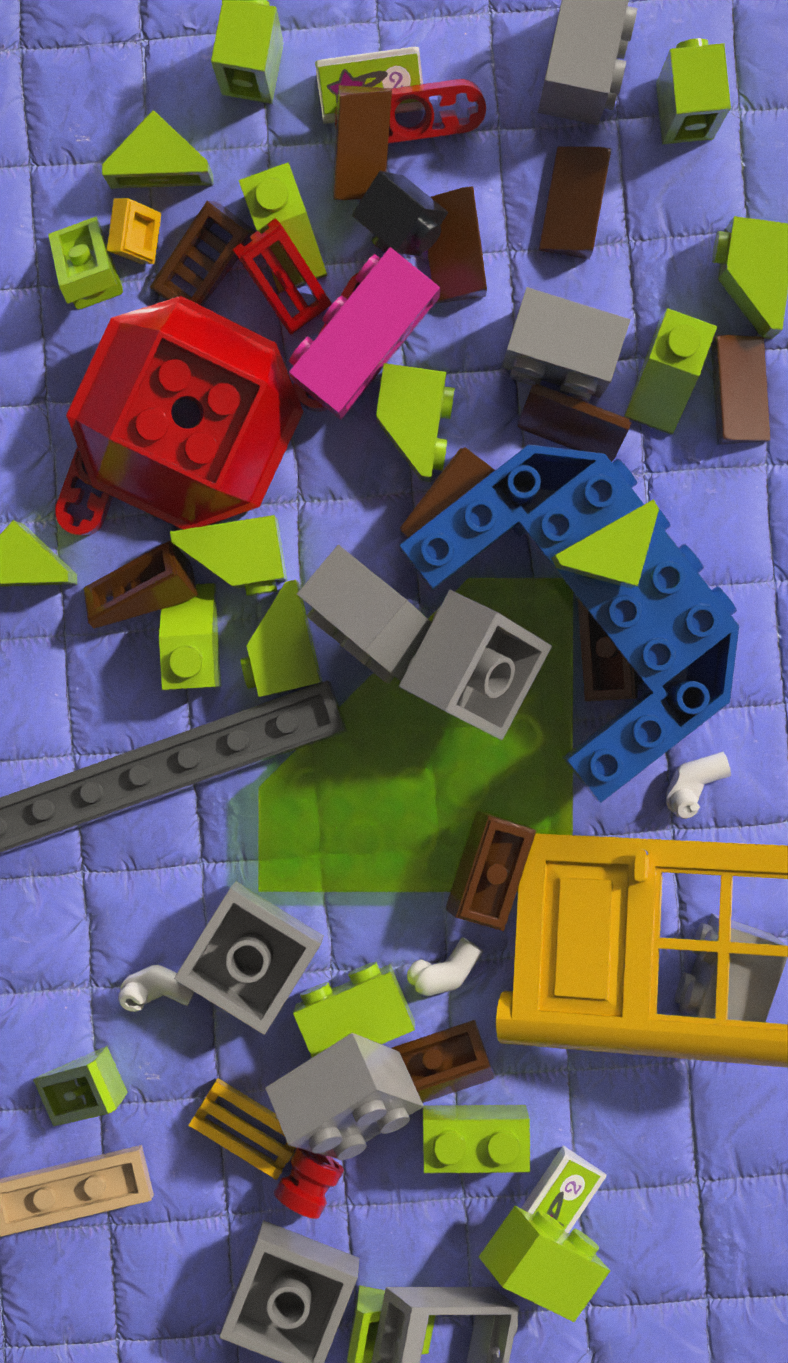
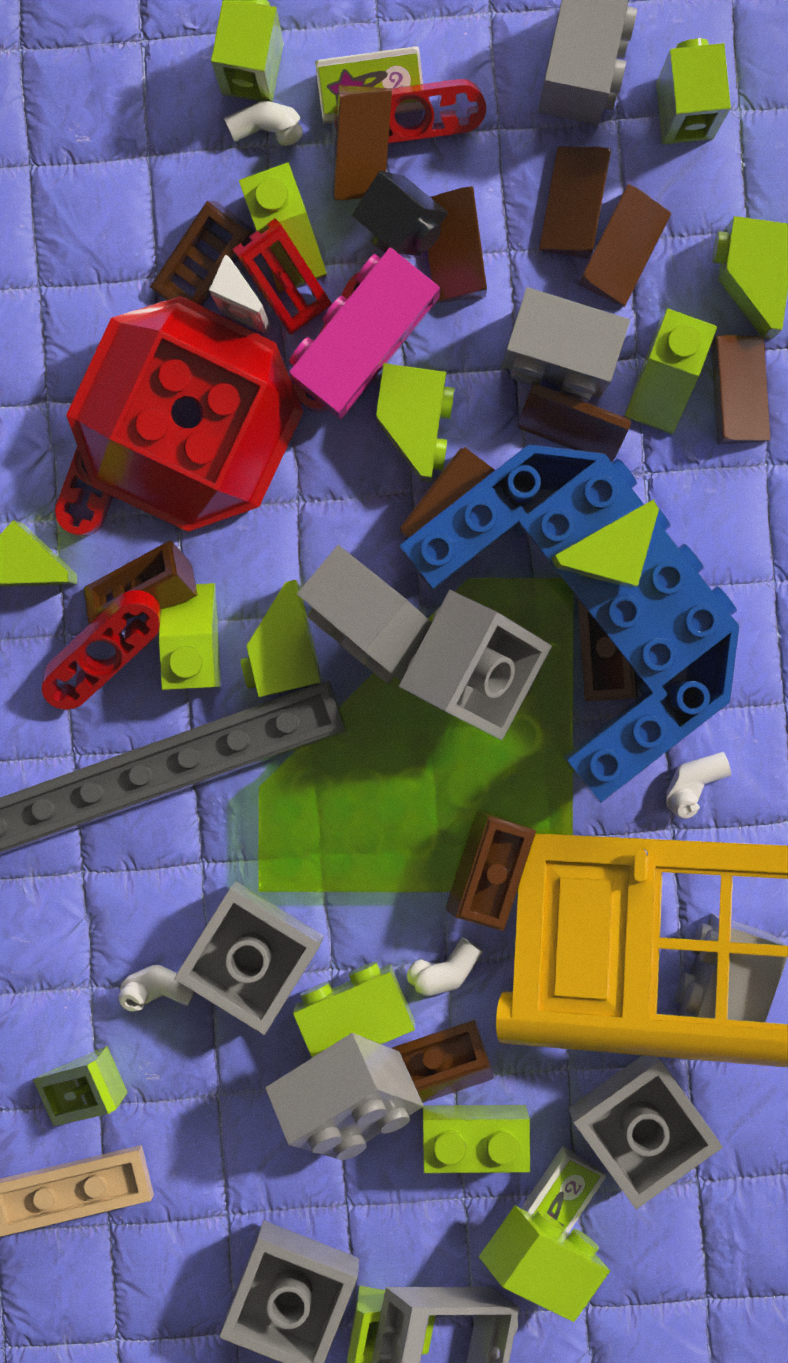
(84, 265): lime slope -> none
(105, 628): none -> red beam
(133, 231): yellow tile -> none
(156, 158): lime slope -> none
(232, 1143): yellow tile -> none
(237, 298): none -> white slope
(239, 552): lime slope -> none
(268, 117): none -> white arm
(308, 1182): red wheel -> none
(625, 246): none -> reddish brown slope
(644, 1129): none -> light grey brick

